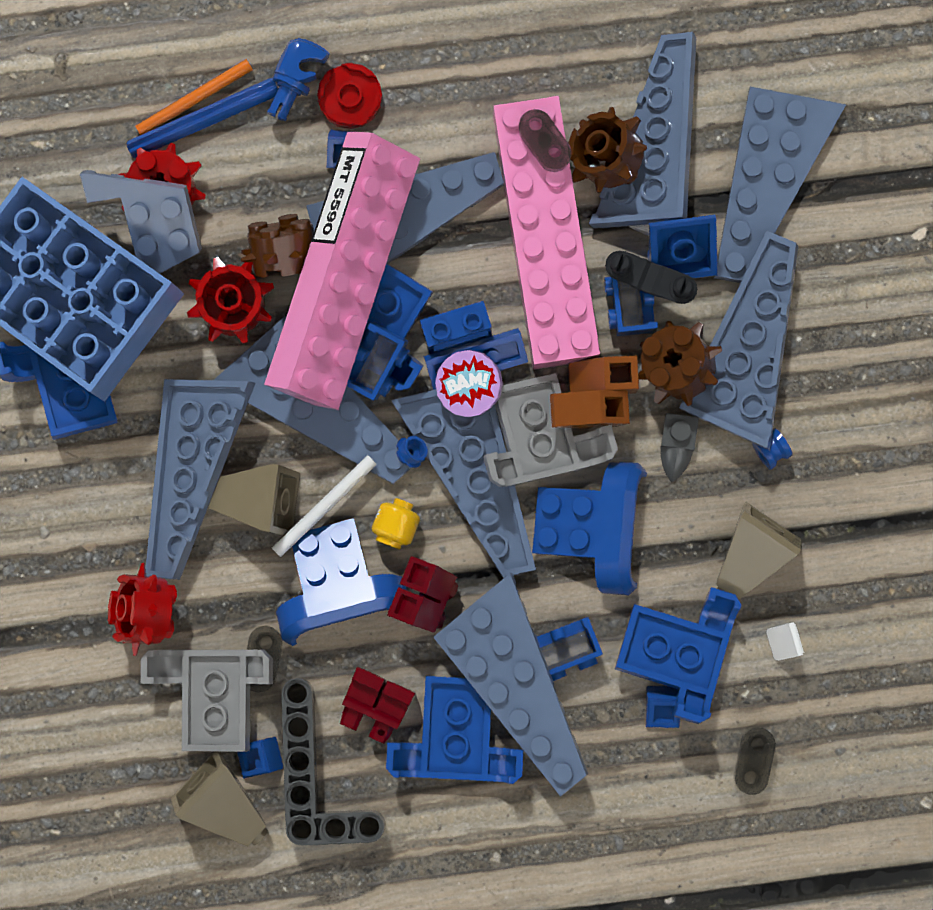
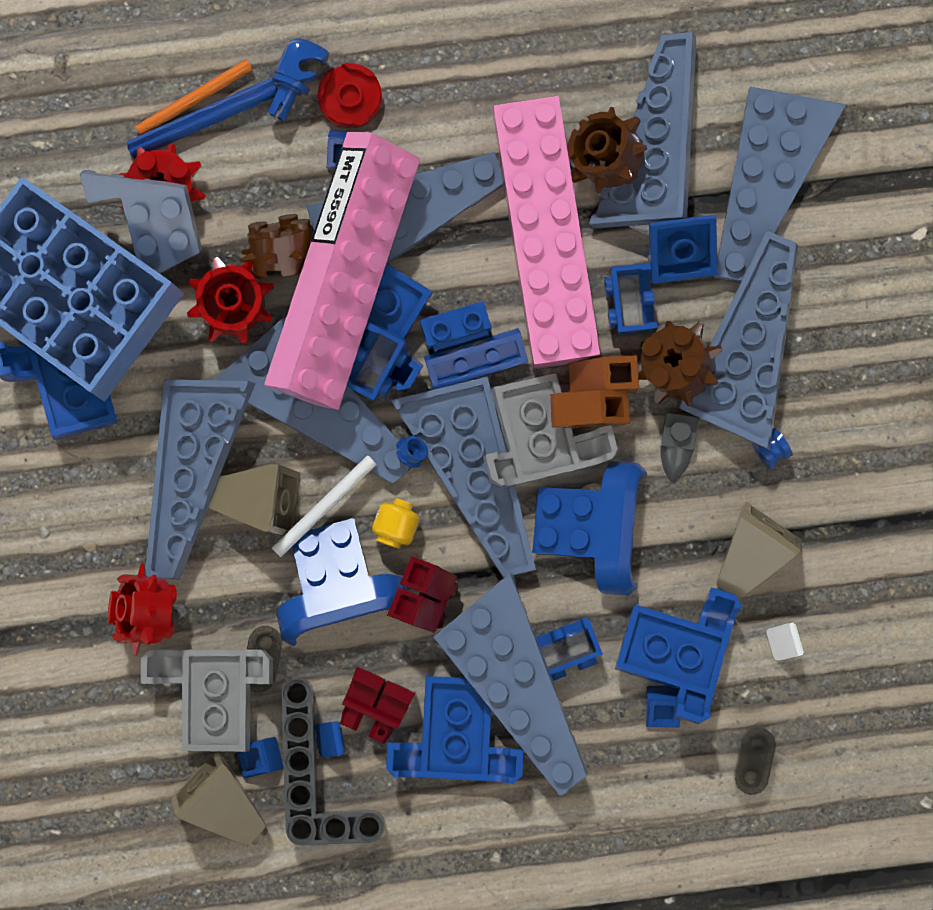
(330, 739): none -> blue slope
(468, 383): tile -> none
(544, 139): clear smoke plate -> none
(651, 277): black piece -> none

